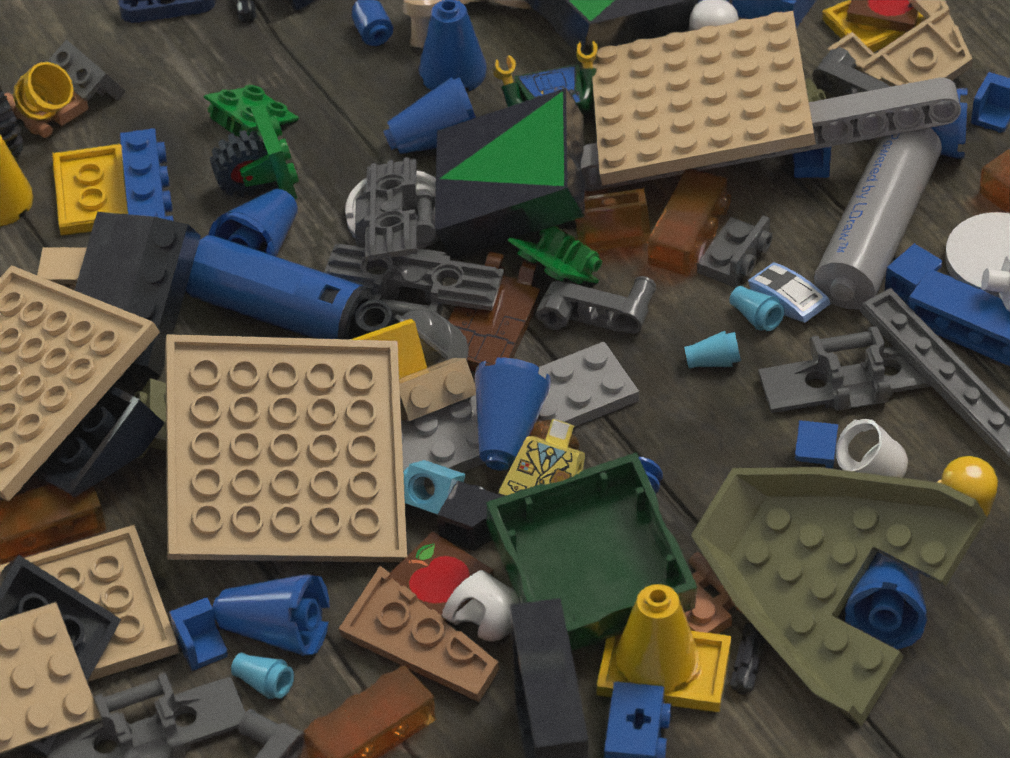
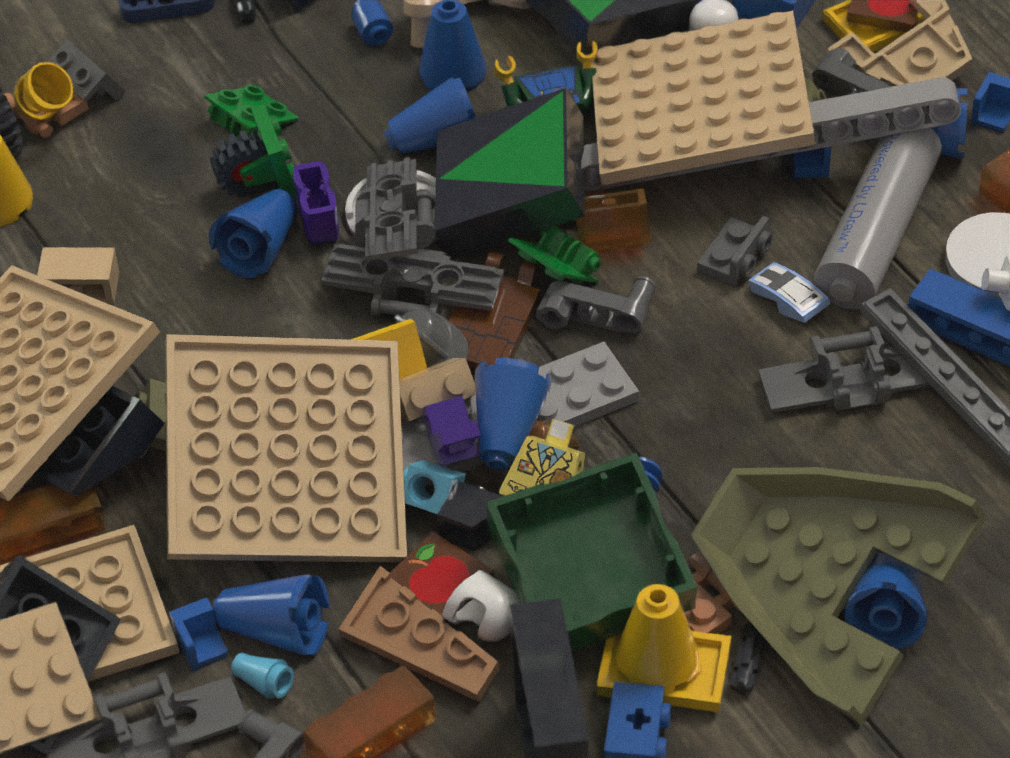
(88, 184): yellow tile -> none
(142, 269): black slope -> none
(144, 174): blue brick -> none
(283, 292): blue piece -> none
(316, 202): none -> dark purple brick
(450, 431): none -> dark purple brick
(688, 222): clear orange brick -> none
(715, 351): medium azure cone -> none
(759, 309): medium azure cone -> none
(816, 443): blue panel -> none
(884, 458): white helmet -> none
(909, 269): blue panel -> none
(973, 478): yellow helmet -> none

